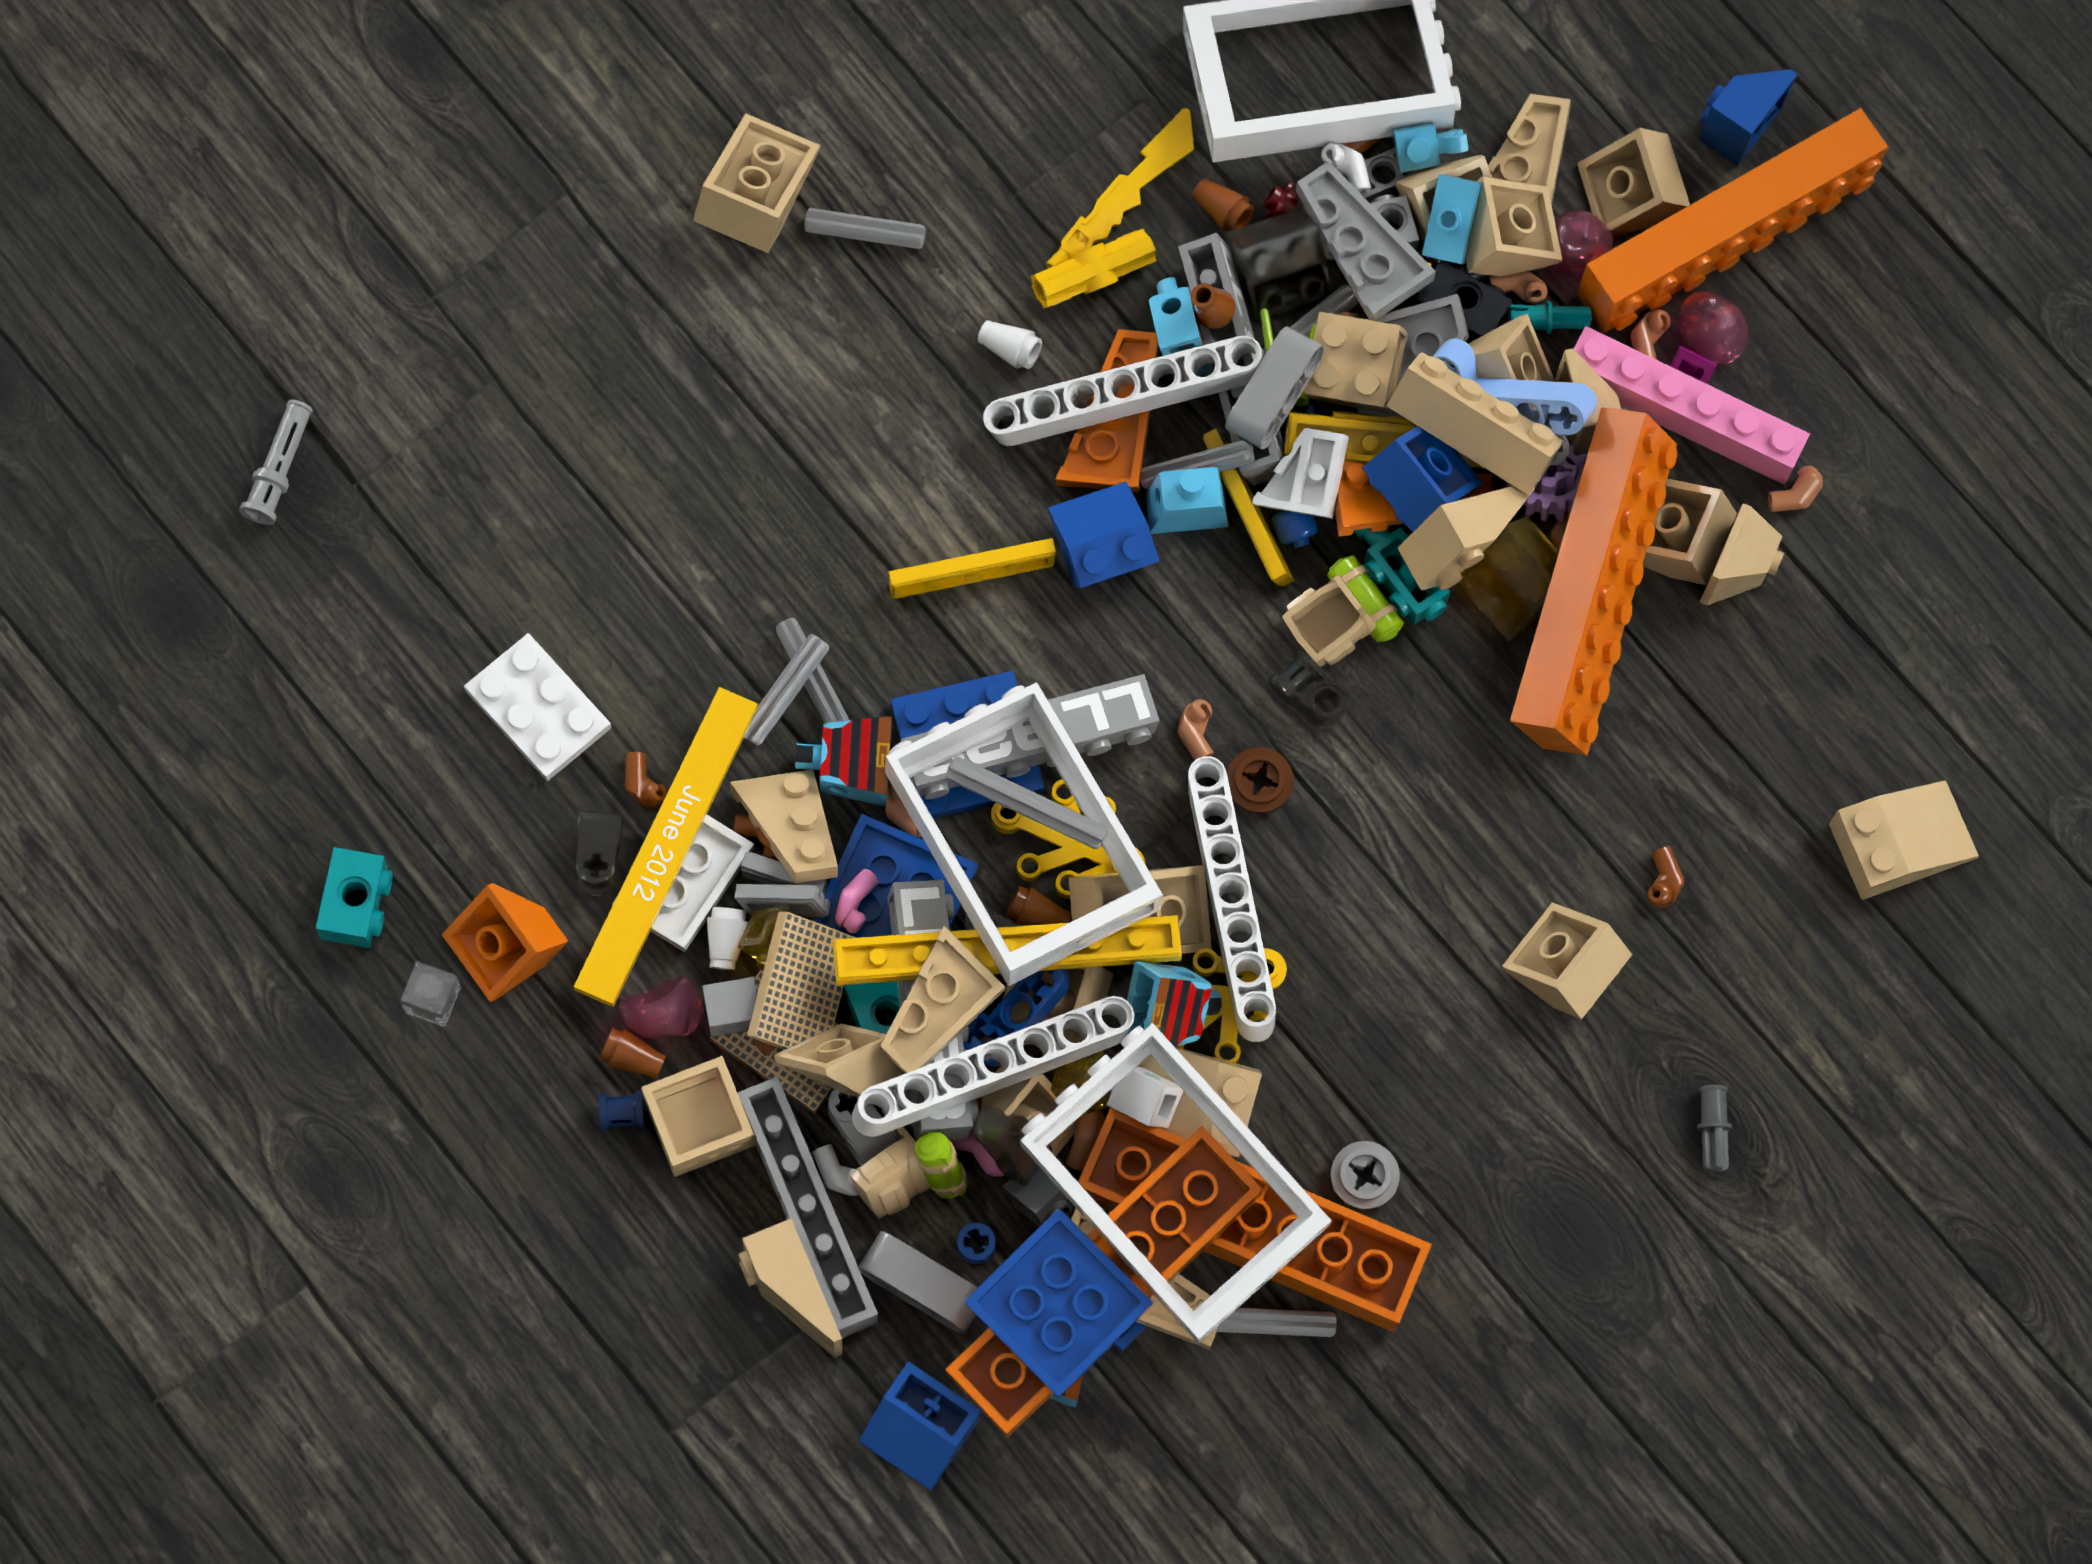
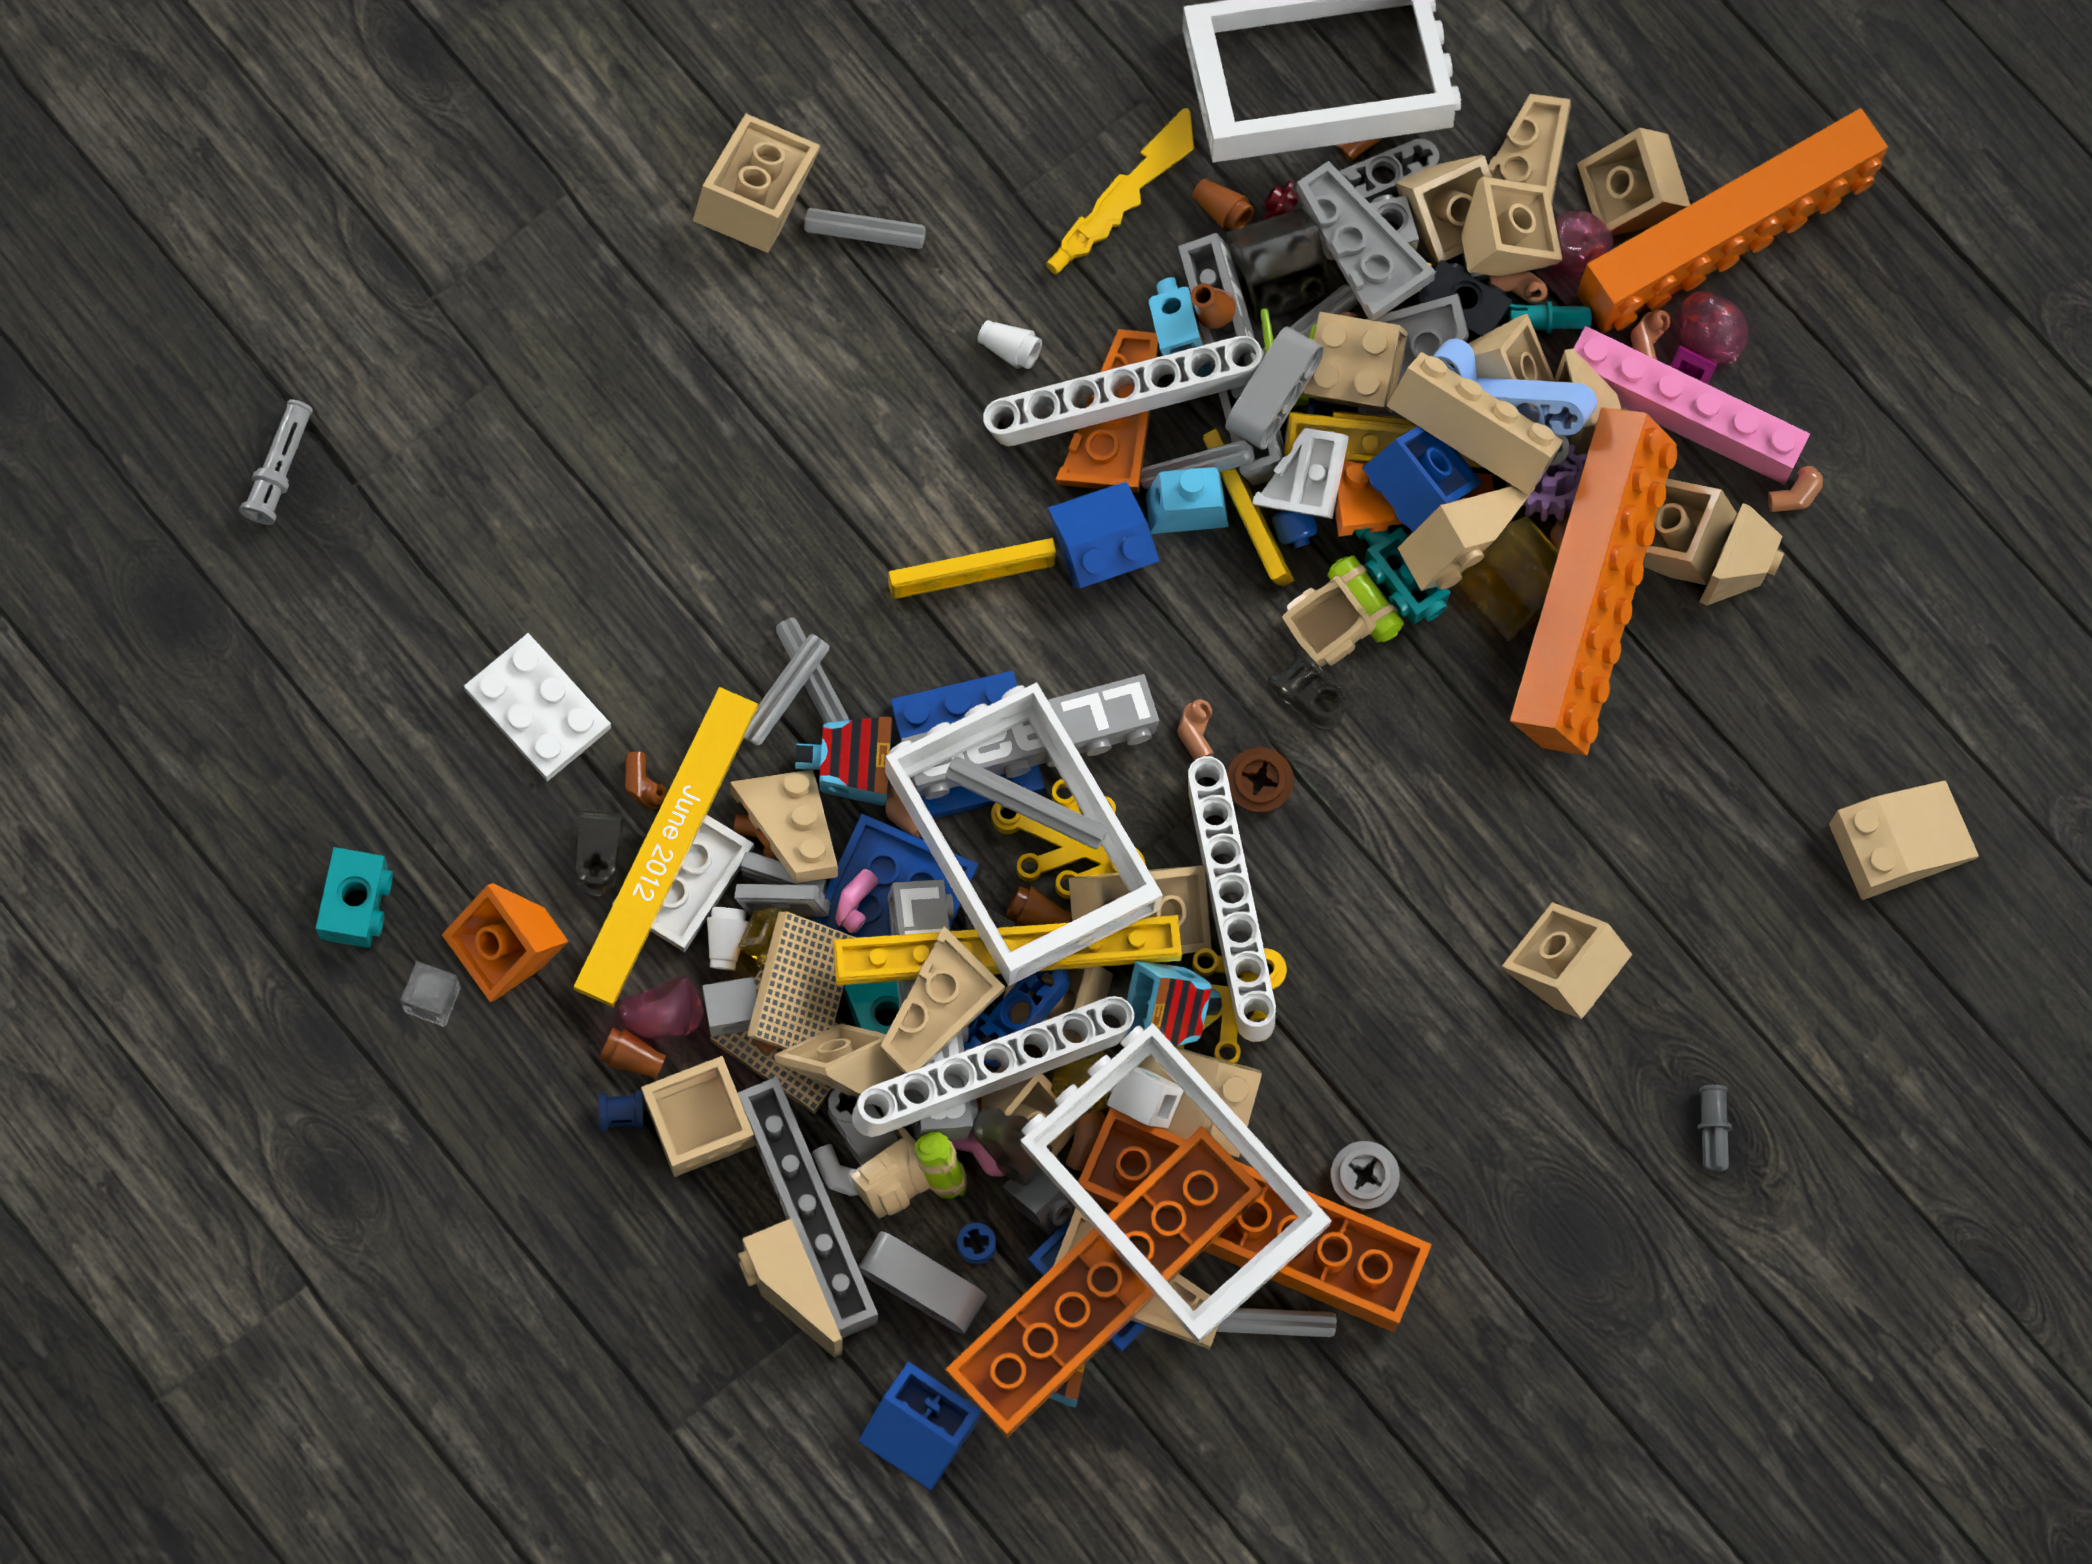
(1058, 1303): blue plate -> none
(1093, 268): yellow piece -> none
(1349, 164): white arm -> none
(1420, 146): medium azure plate -> none
(1451, 219): medium azure plate -> none
(1669, 880): dark orange arm -> none
(1744, 111): blue slope -> none

